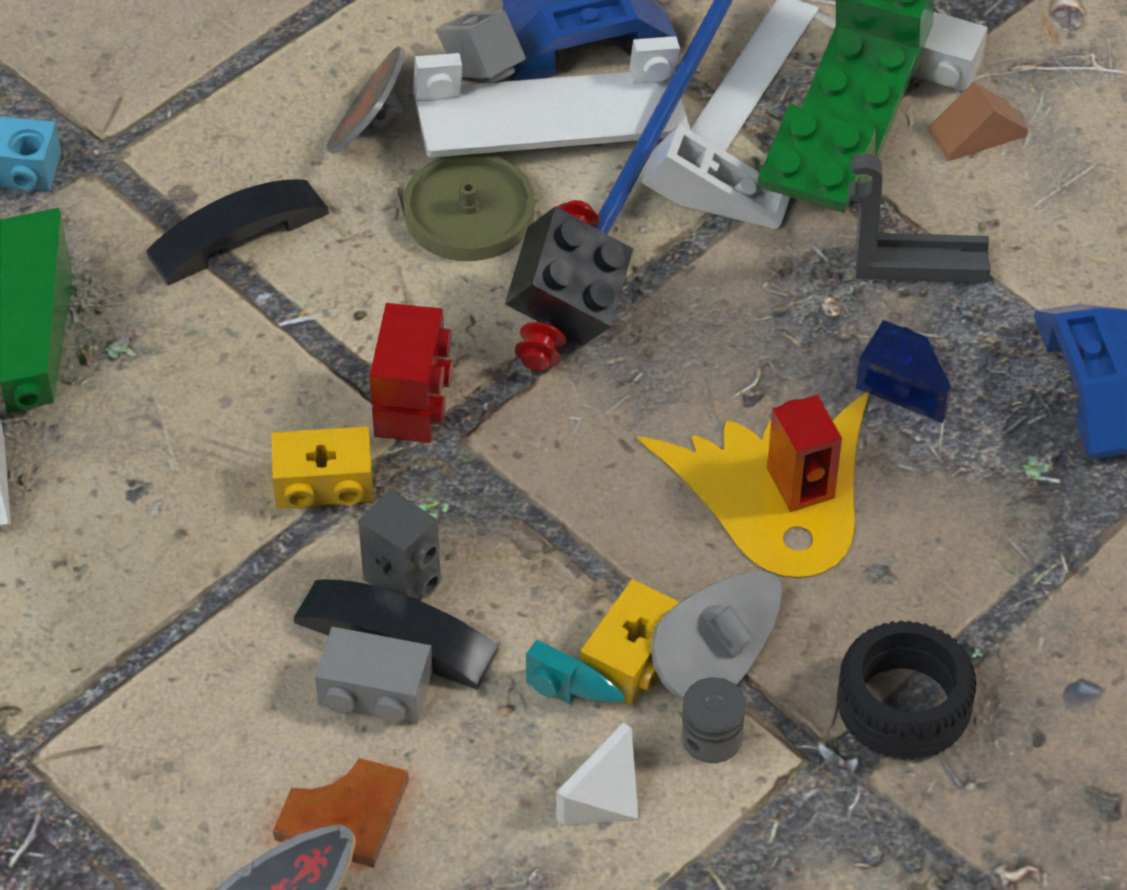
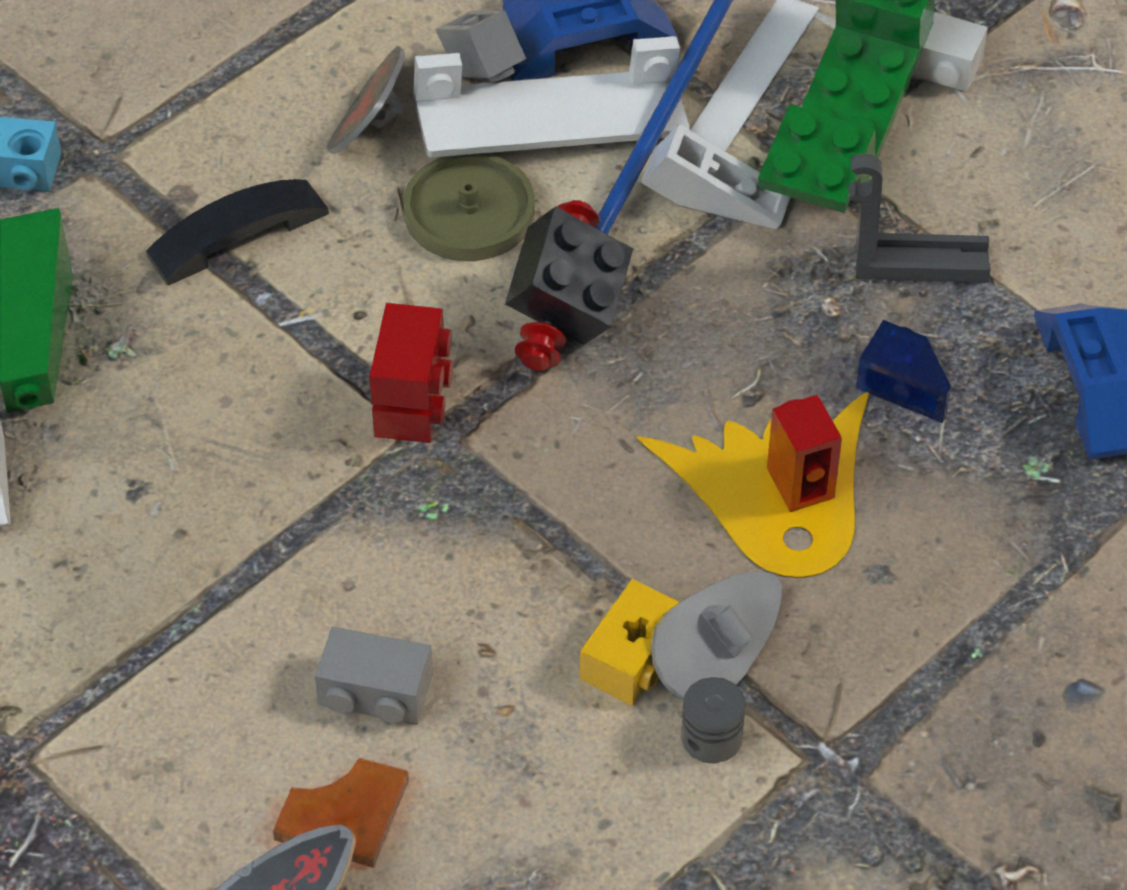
(322, 467): yellow brick -> none
(400, 547): dark grey brick -> none
(456, 648): black slope -> none
(565, 677): teal plate -> none
(602, 786): white slope -> none
(914, 648): black tyre -> none
(976, 123): nougat slope -> none

